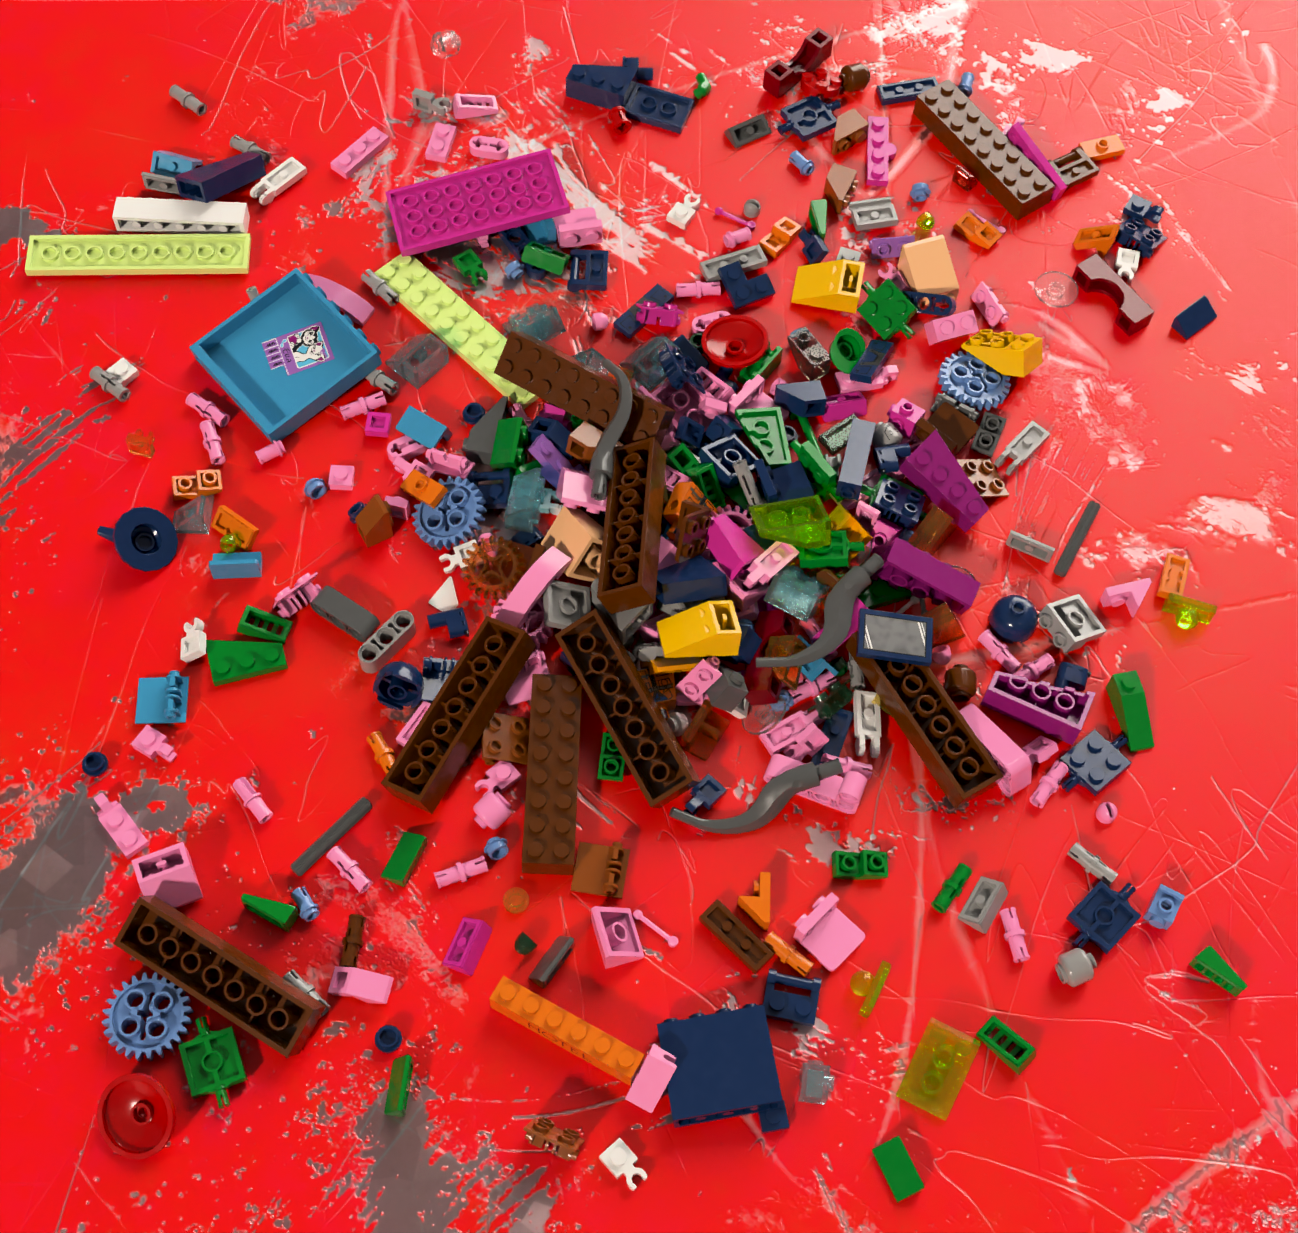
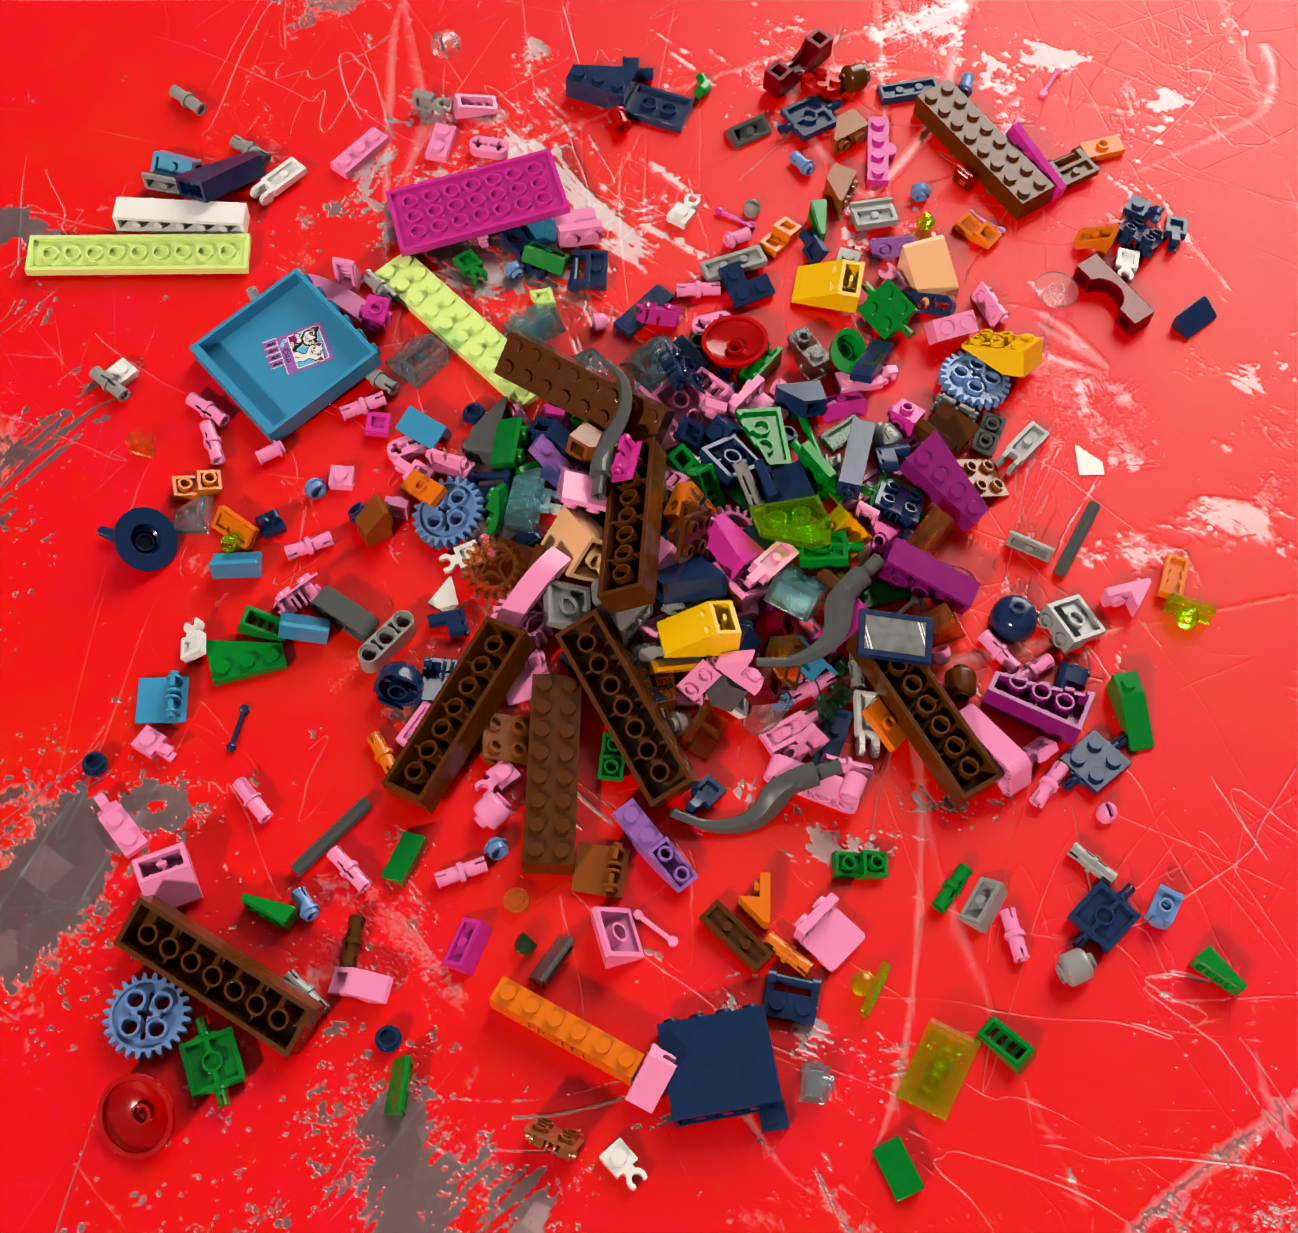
(244, 710): none -> dark blue hinge
(270, 524): none -> dark blue tile
(304, 628): none -> dark azure panel
(308, 545): none -> bright pink pin
(347, 273): none -> bright pink slope
(376, 313): none -> dark pink brick
(497, 505): none -> green slope
(543, 296): none -> yellowish green tile
(626, 459): none -> dark pink hinge
(653, 847): none -> medium lavender slope
(735, 666): none -> bright pink slope
(884, 724): none -> orange plate
(1043, 92): none -> bright pink hinge
(1088, 463): none -> white sticker
(1176, 230): none -> plate

